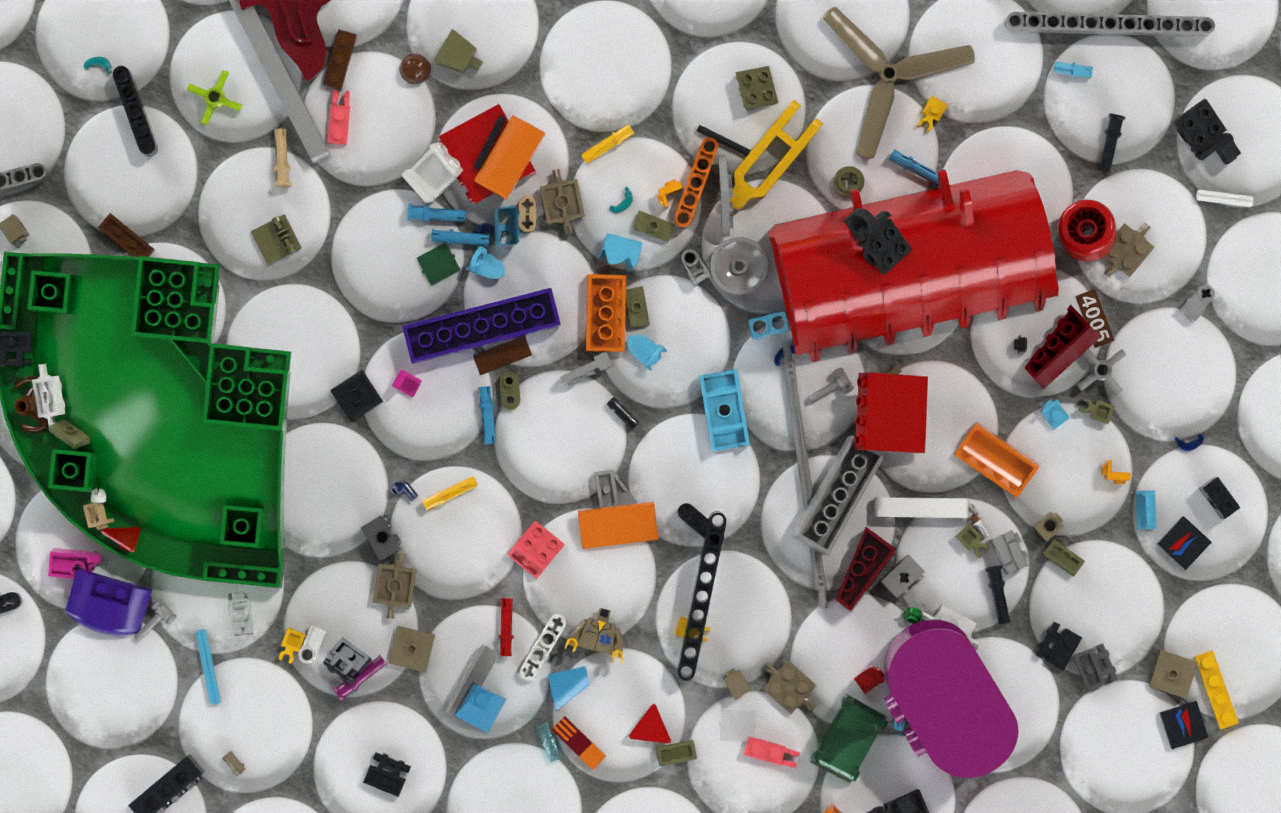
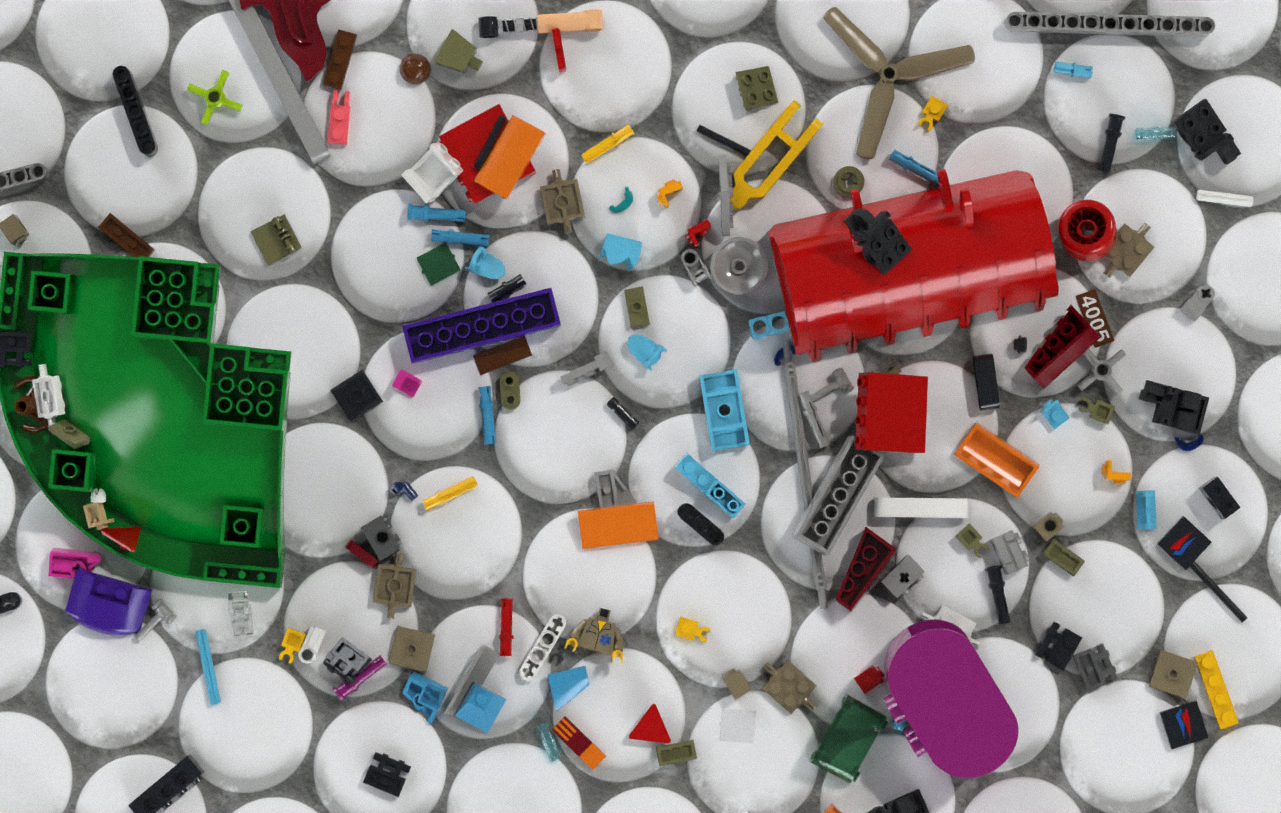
(98, 61): teal piece -> none
(235, 765): dark tan pin -> none
(281, 168): tan pin -> none
(361, 553): none -> dark red beam
(425, 694): none -> dark azure slope
(485, 227): clear blue piece -> none
(506, 288): none -> black pin
(514, 216): medium azure piece -> none
(532, 214): tan beam -> none
(535, 549): coral bracket -> none
(544, 23): none -> piece
(559, 50): none -> red tile
(605, 313): orange slope -> none
(653, 226): olive plate -> none
(700, 174): orange beam -> none
(700, 230): none -> red bracket
(702, 605): black beam -> none
(709, 485): none -> medium azure slope
(769, 751): coral hinge -> none
(813, 419): none -> light grey pin
(913, 615): green plate -> none
(977, 521): piece -> none
(986, 382): none -> black beam
(1155, 133): none -> clear light blue pin
(1175, 406): none -> black plate
(1217, 590): none -> black bar

